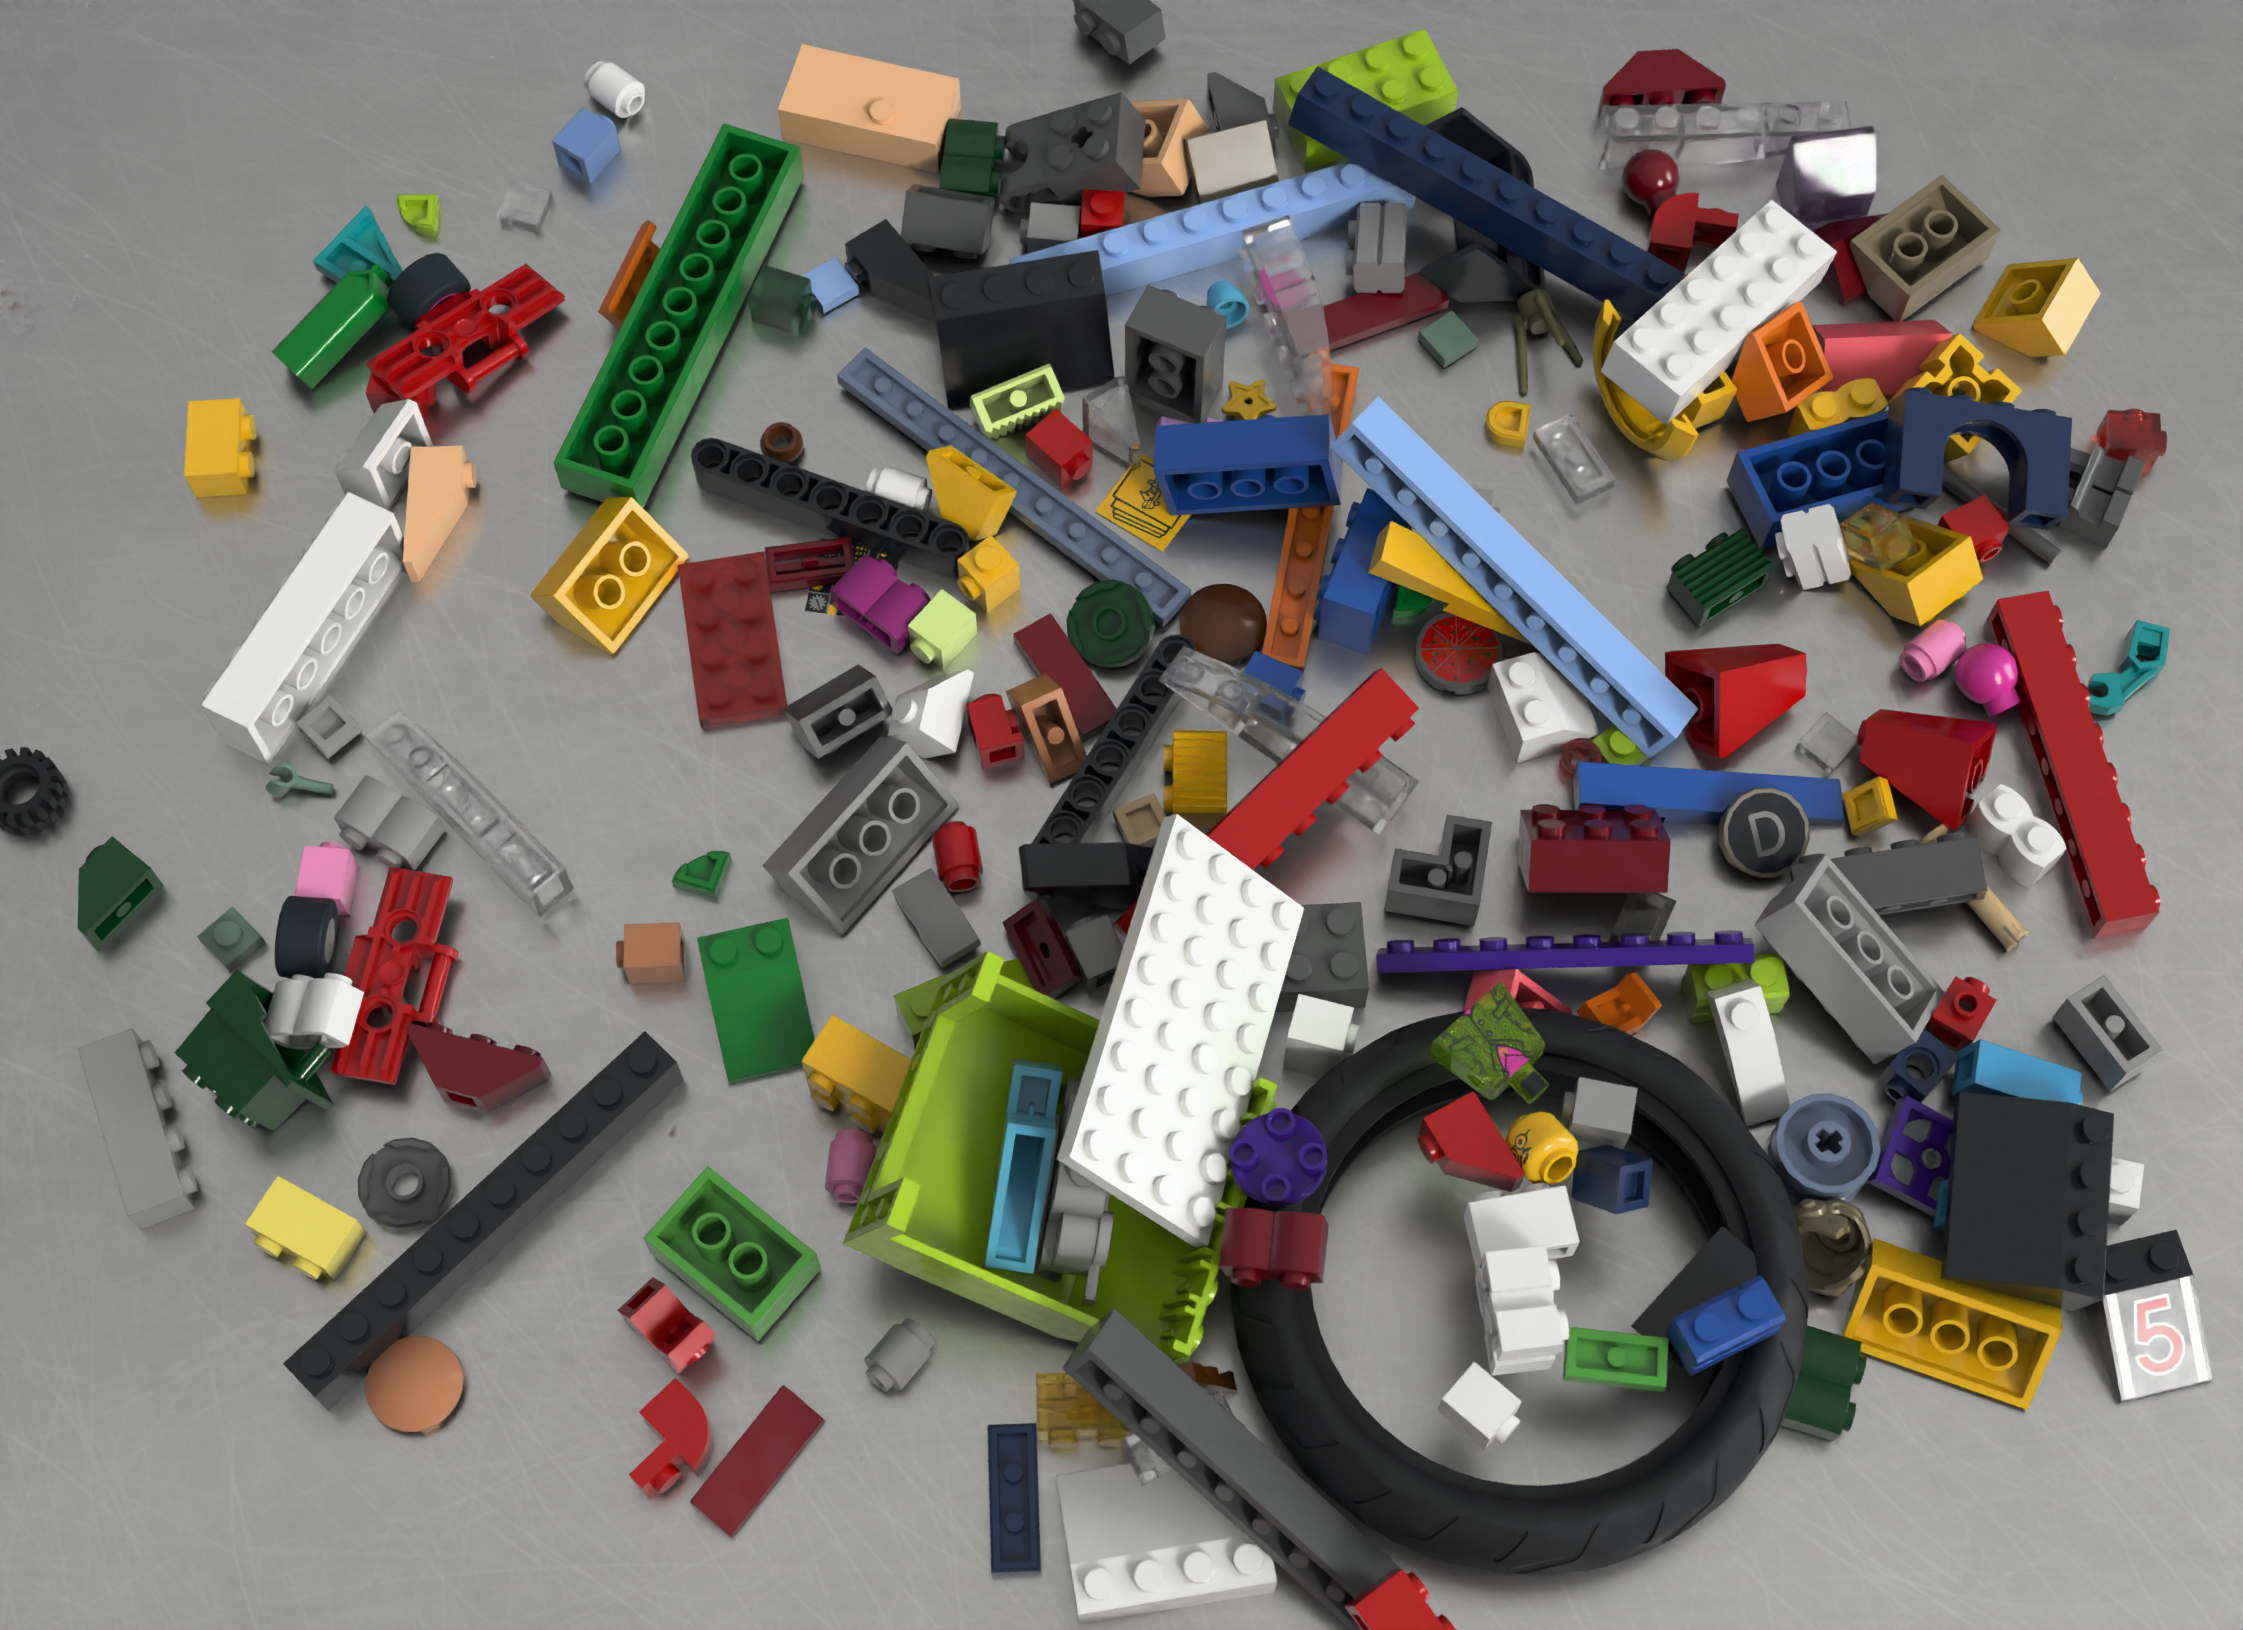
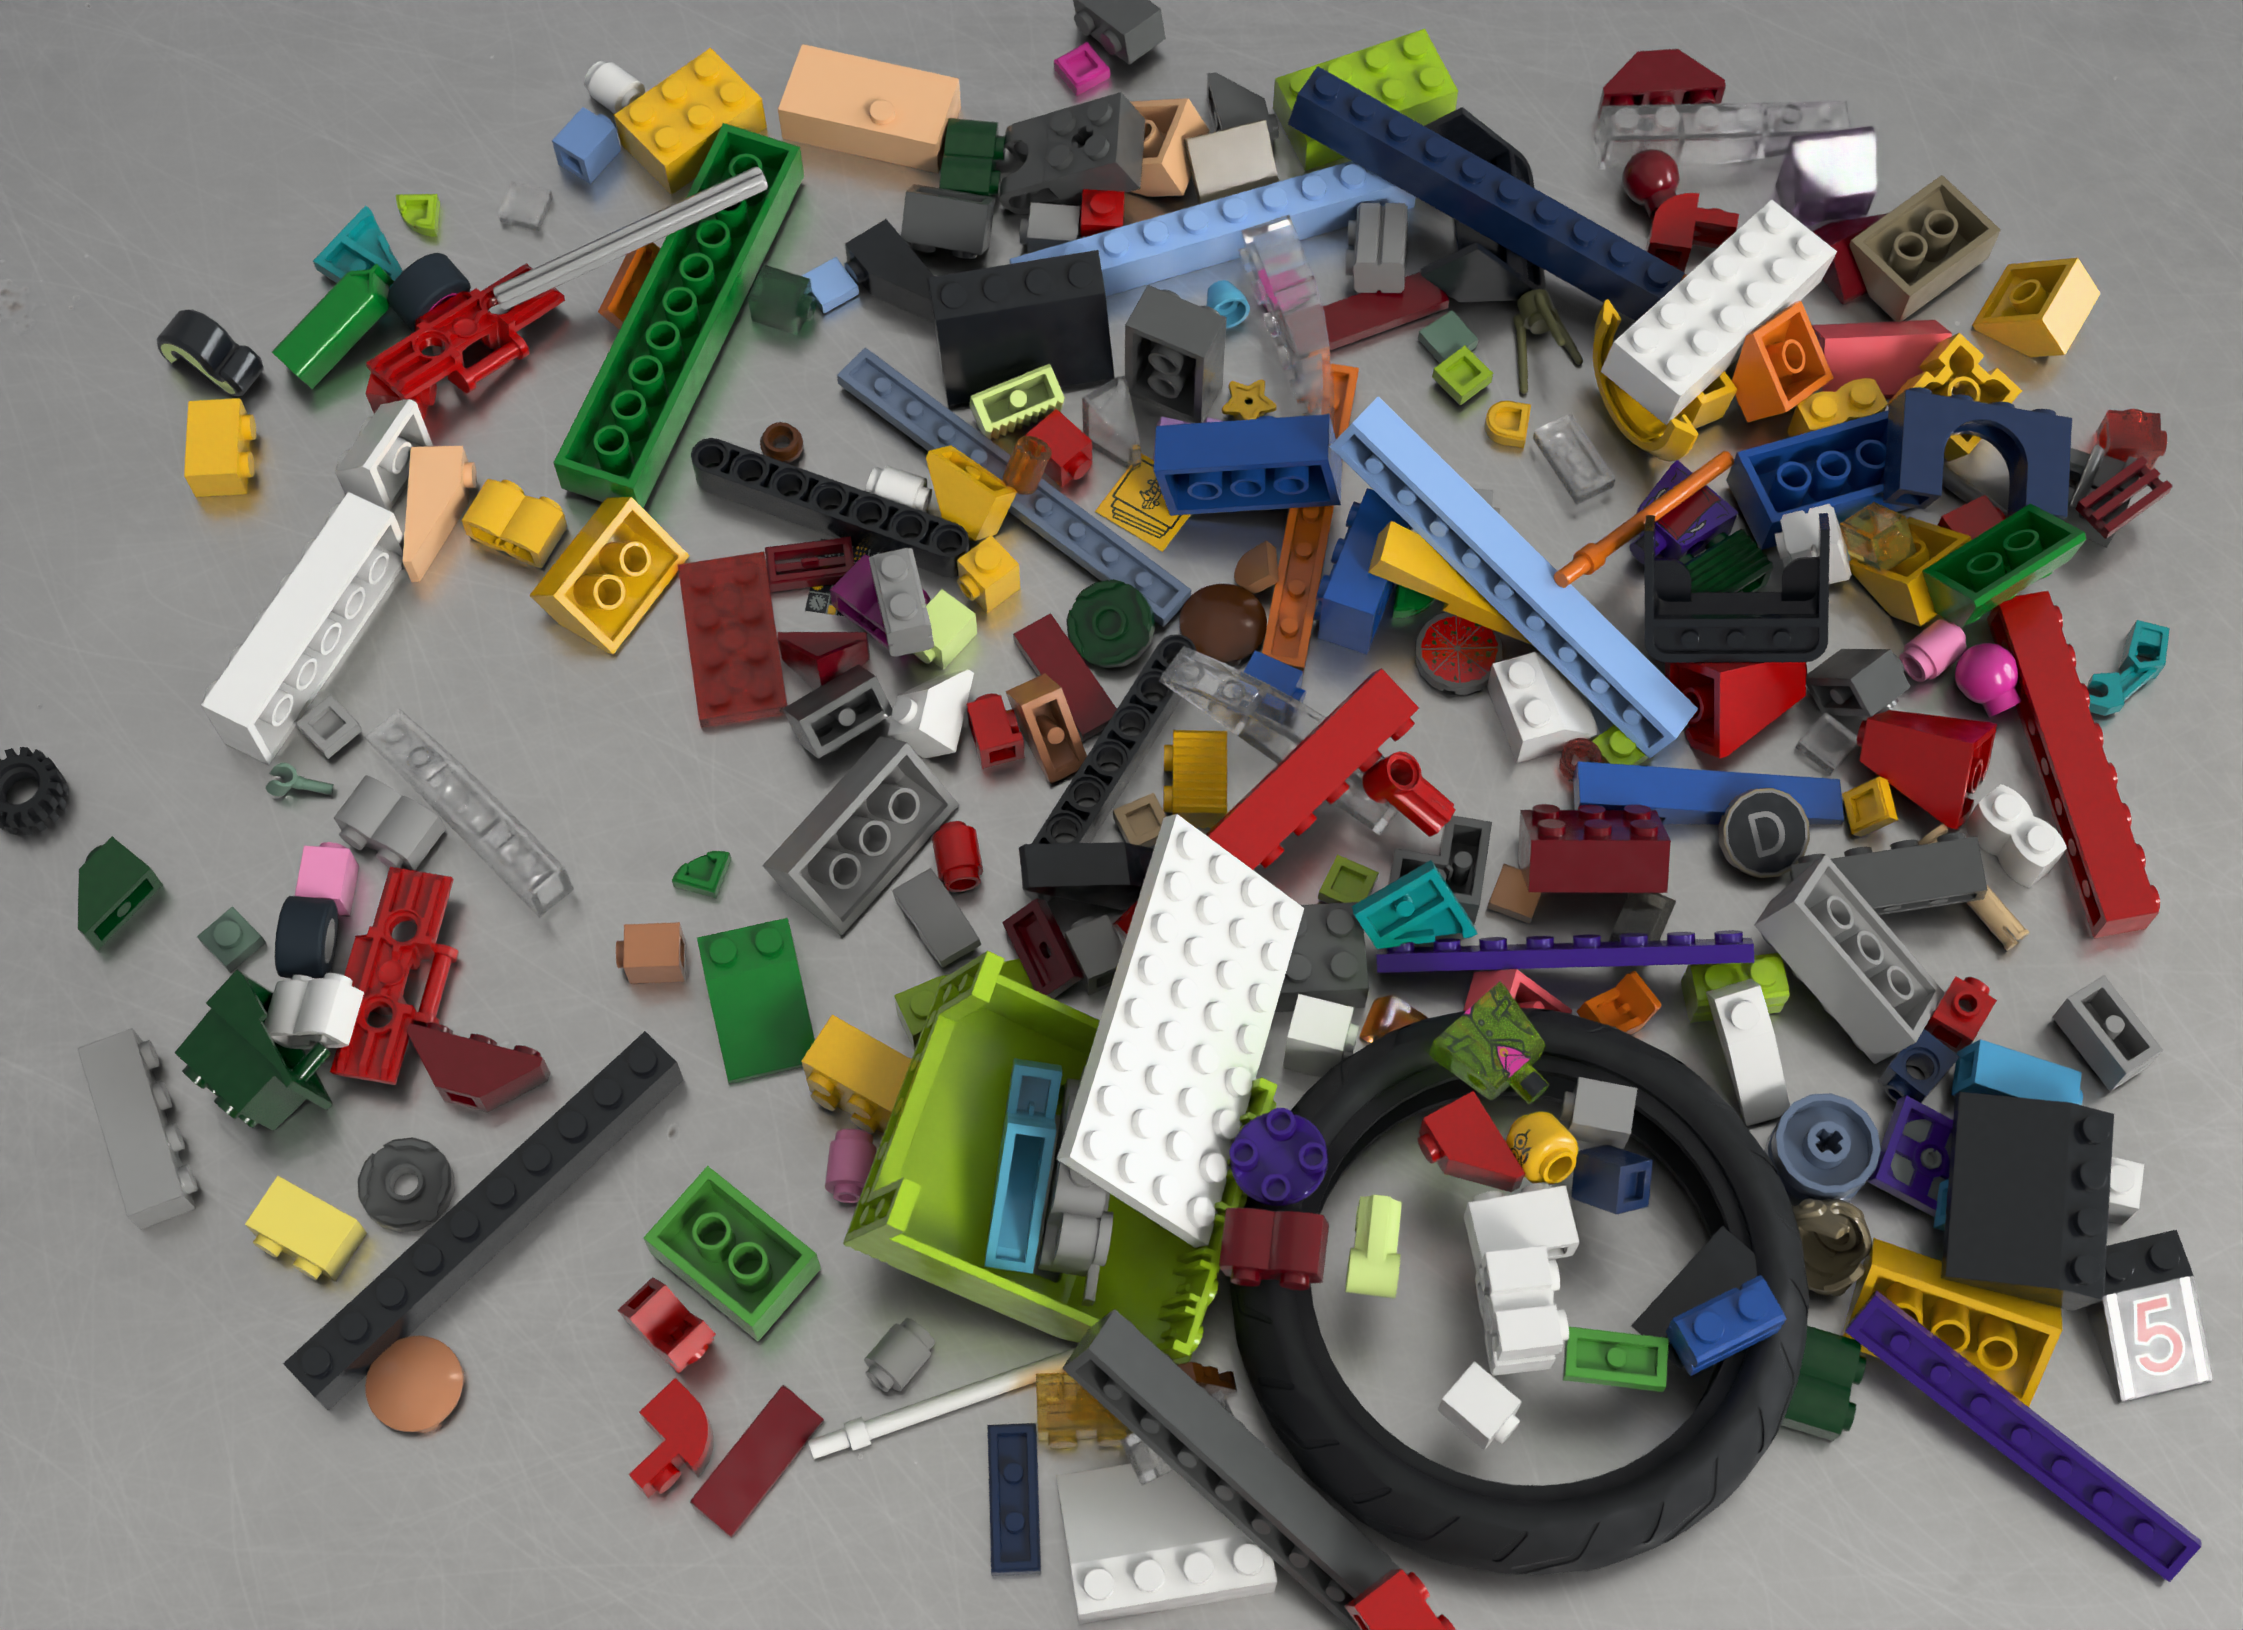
(210, 351): none -> black animal
(515, 522): none -> yellow brick
(630, 238): none -> light grey axle
(681, 116): none -> yellow brick
(822, 655): none -> dark red slope
(860, 1432): none -> white bar
(901, 602): none -> light grey brick
(1027, 465): none -> clear orange piece
(1081, 69): none -> dark pink tile
(1257, 568): none -> medium nougat tile
(1347, 882): none -> lime plate
(1374, 1259): none -> yellowish green piece
(1388, 1015): none -> clear orange slope
(1400, 783): none -> red piece
(1413, 910): none -> teal wing
(1462, 375): none -> lime plate
(1512, 896): none -> medium nougat tile
(1594, 556): none -> orange bar
(1688, 525): none -> dark purple torso
(1736, 624): none -> black windscreen
(1858, 682): none -> dark grey brick
(2000, 564): none -> green slope
(2024, 1436): none -> dark purple plate
(2147, 478): none -> dark red tile

